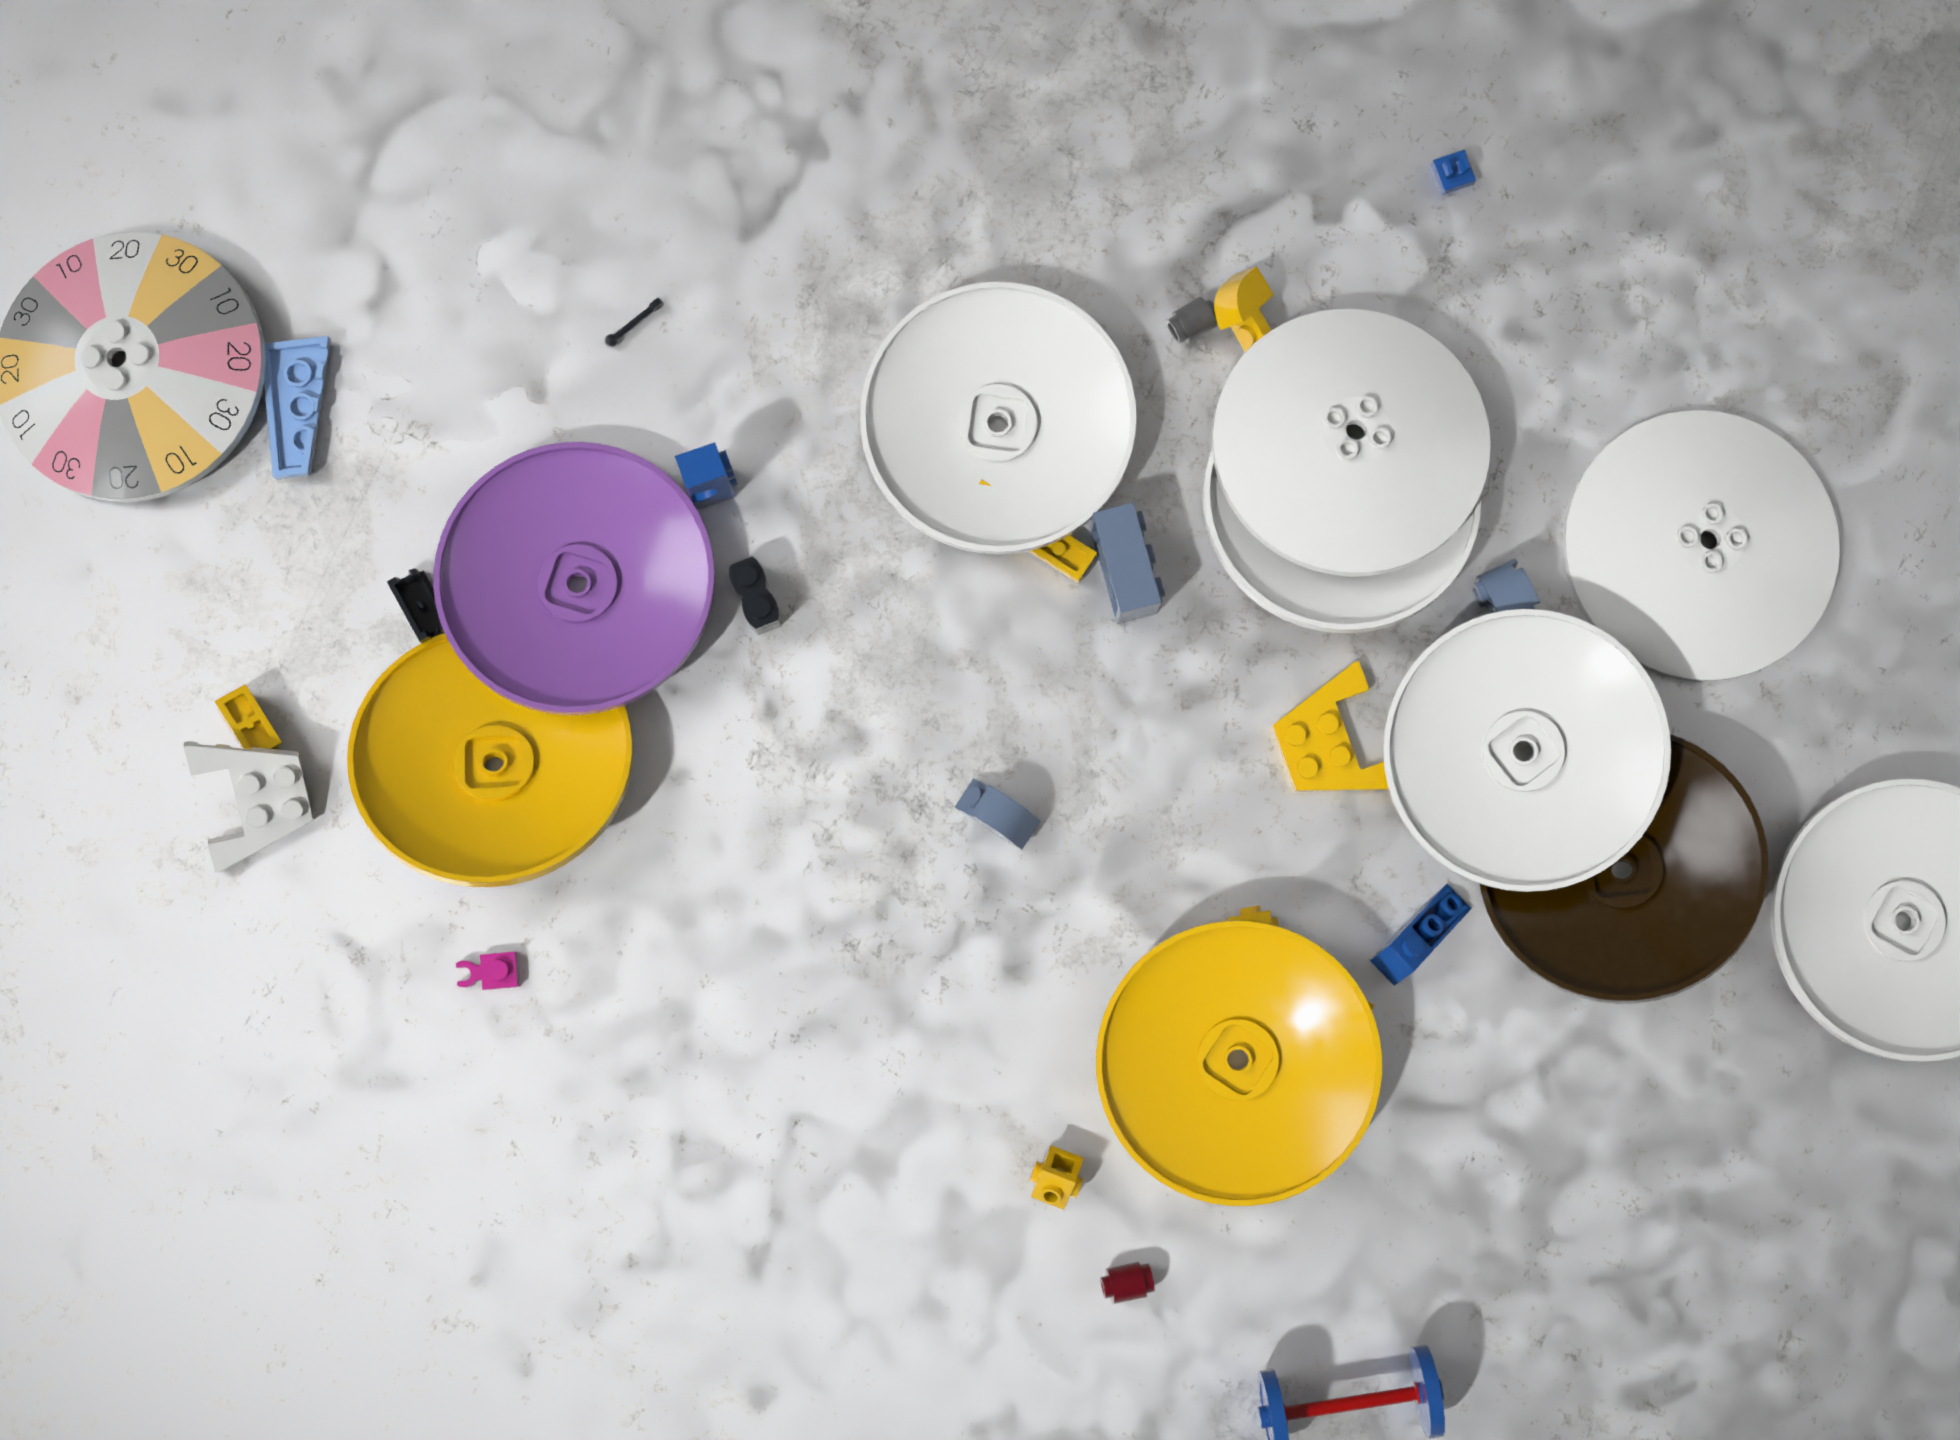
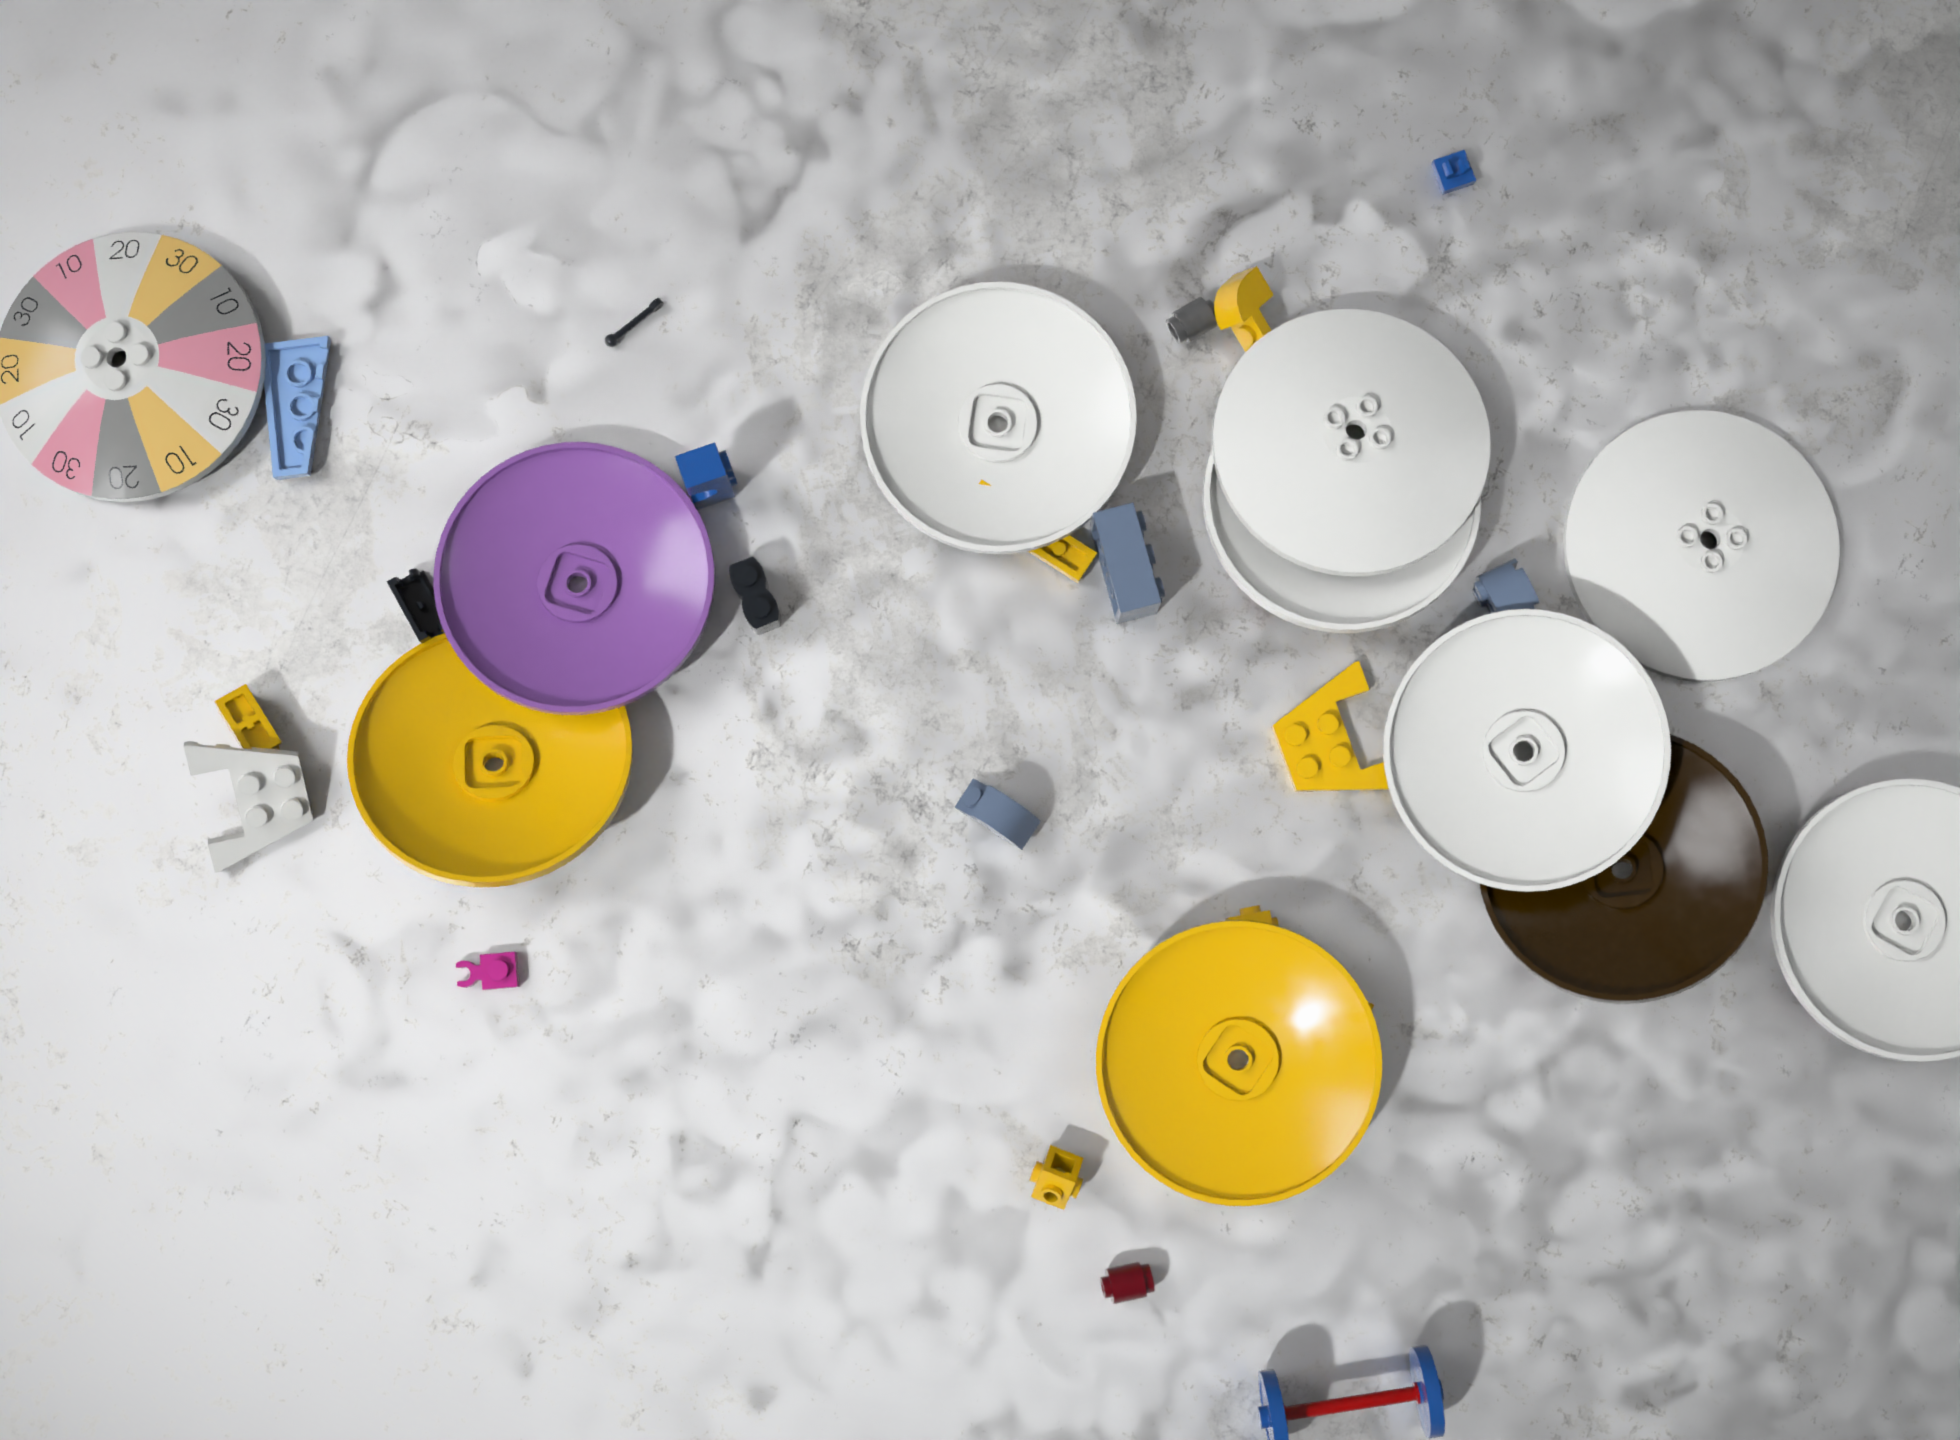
(1420, 935): blue slope -> none

